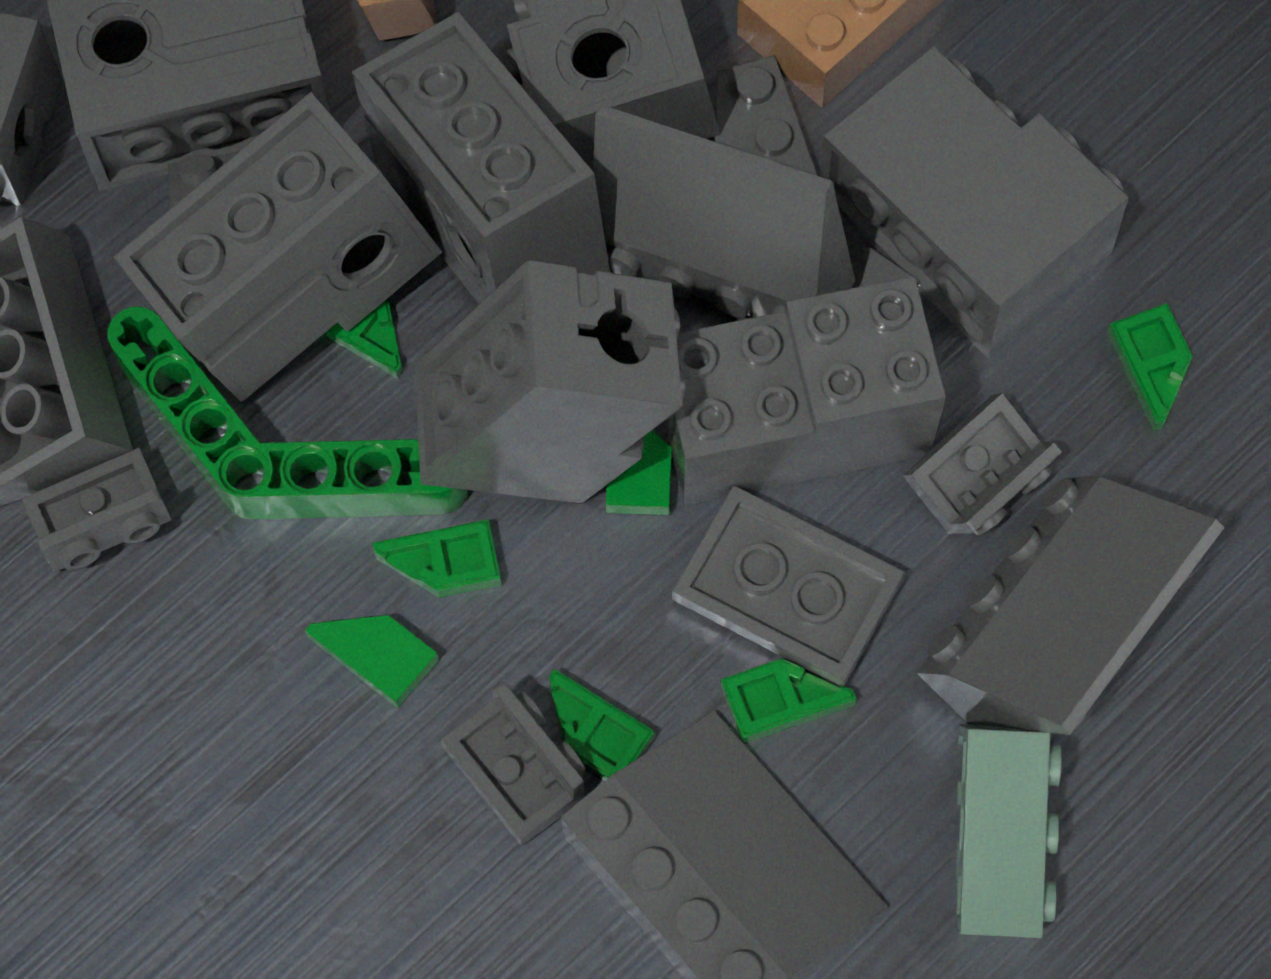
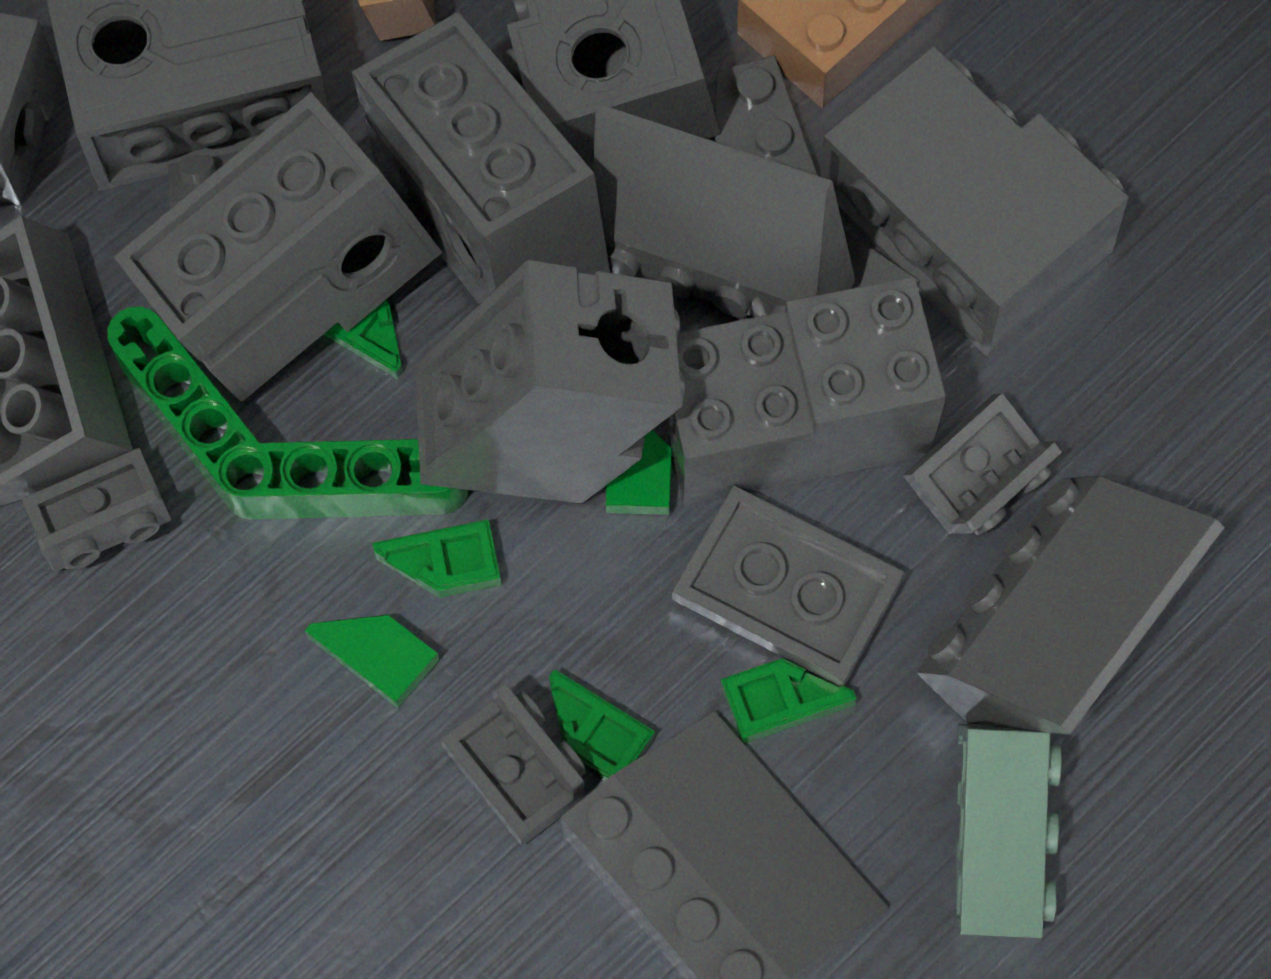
(1153, 359): green tile -> none

